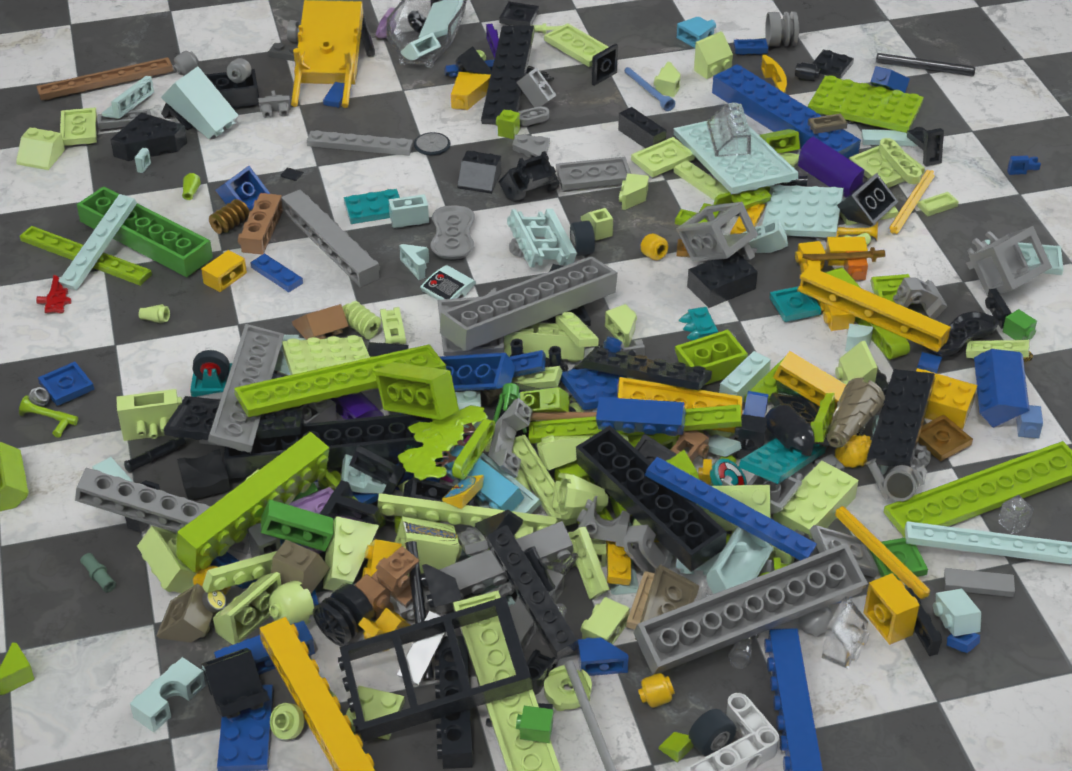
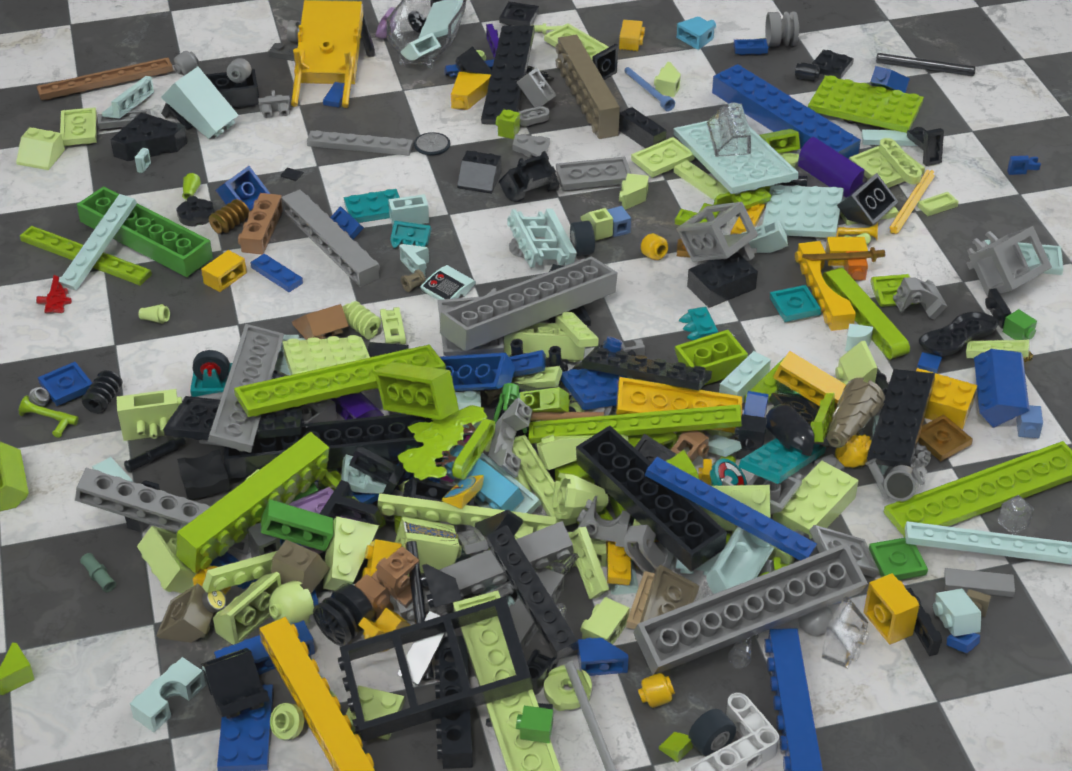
(101, 391): none -> black piece
(194, 211): none -> black plate
(347, 222): none -> blue plate
(407, 283): none -> dark tan bush
(410, 234): none -> teal plate
(452, 232): light grey plate -> none
(539, 567): black pin -> none
(588, 87): none -> dark tan brick
(621, 221): none -> medium blue brick
(621, 323): yellowish green slope -> none
(631, 35): none -> yellow brick
(641, 416): blue brick -> none
(712, 55): yellowish green slope -> none
(773, 70): yellow slope -> none
(827, 123): dark tan tile -> none
(874, 309): yellow tile -> none
(882, 552): yellow axle -> none
(980, 600): none -> dark tan plate

